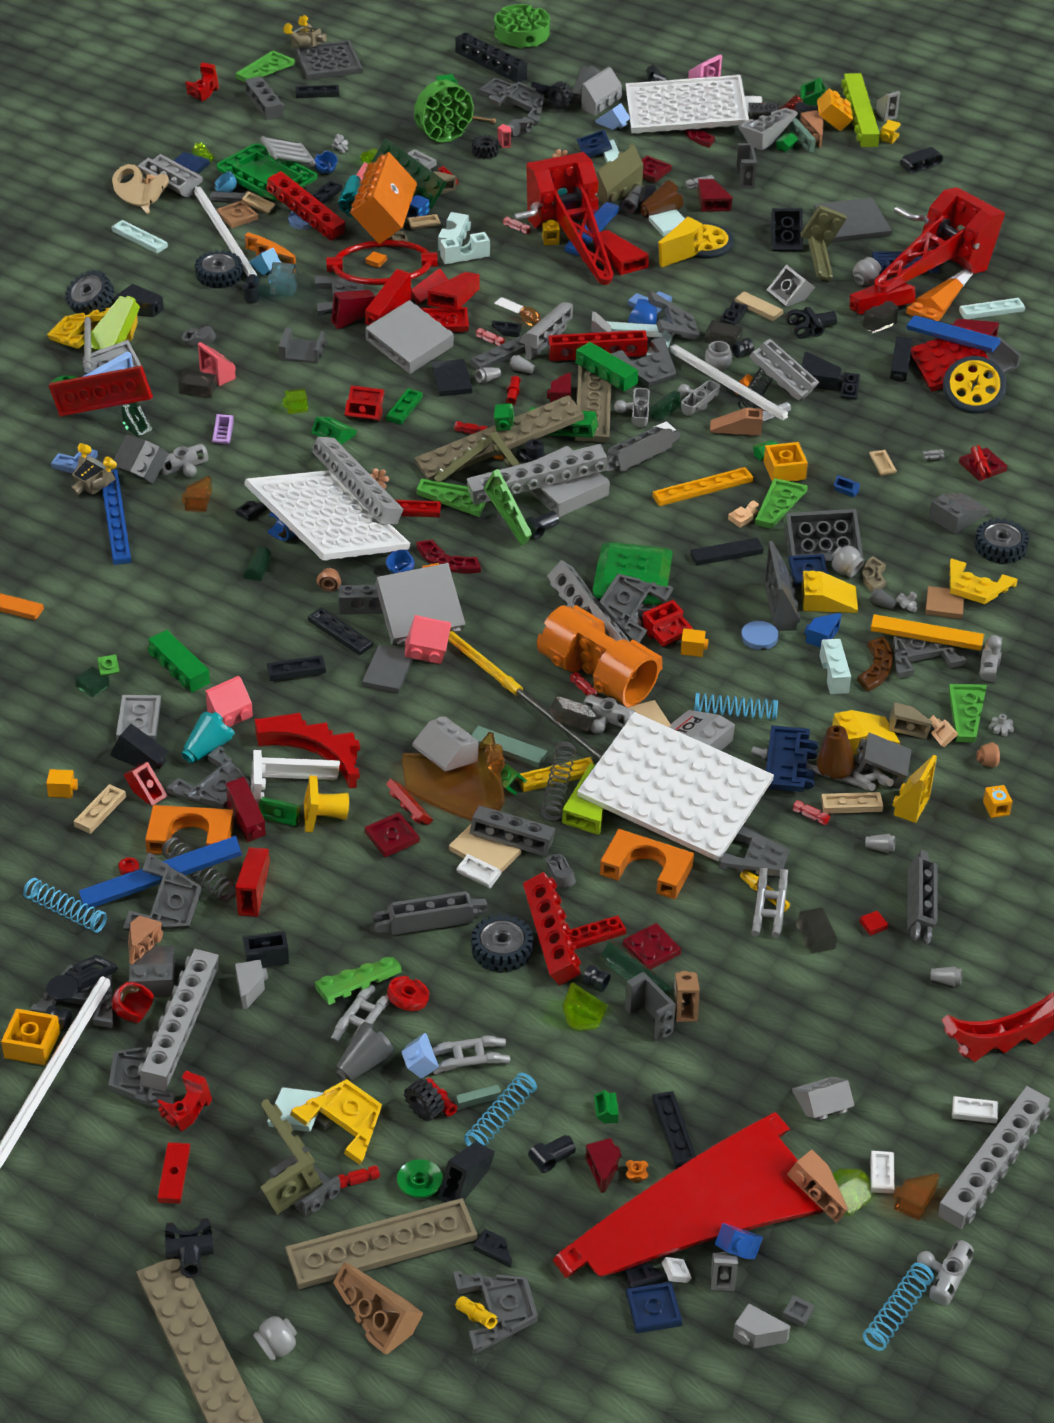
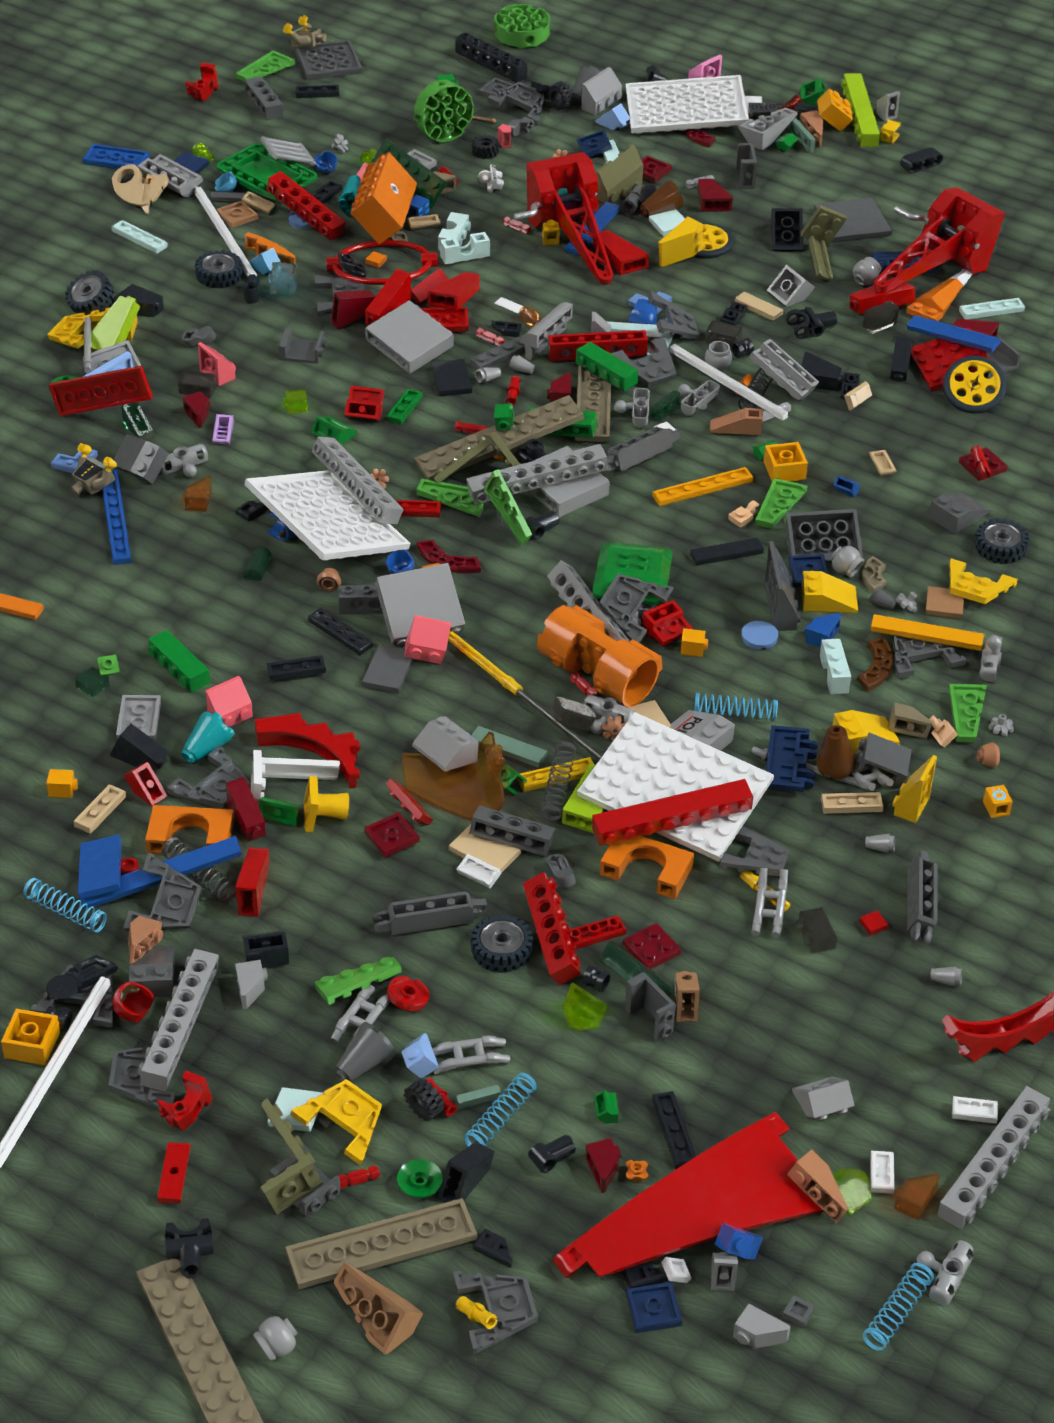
(99, 866): none -> blue tile
(113, 156): none -> blue tile
(196, 407): none -> dark red slope
(347, 262): none -> black slope
(492, 178): none -> white hips
(611, 726): none -> nougat plant
(672, 812): none -> red brick
(811, 812): red axle -> none
(858, 395): none -> tan tile
(933, 455): light grey piece -> none

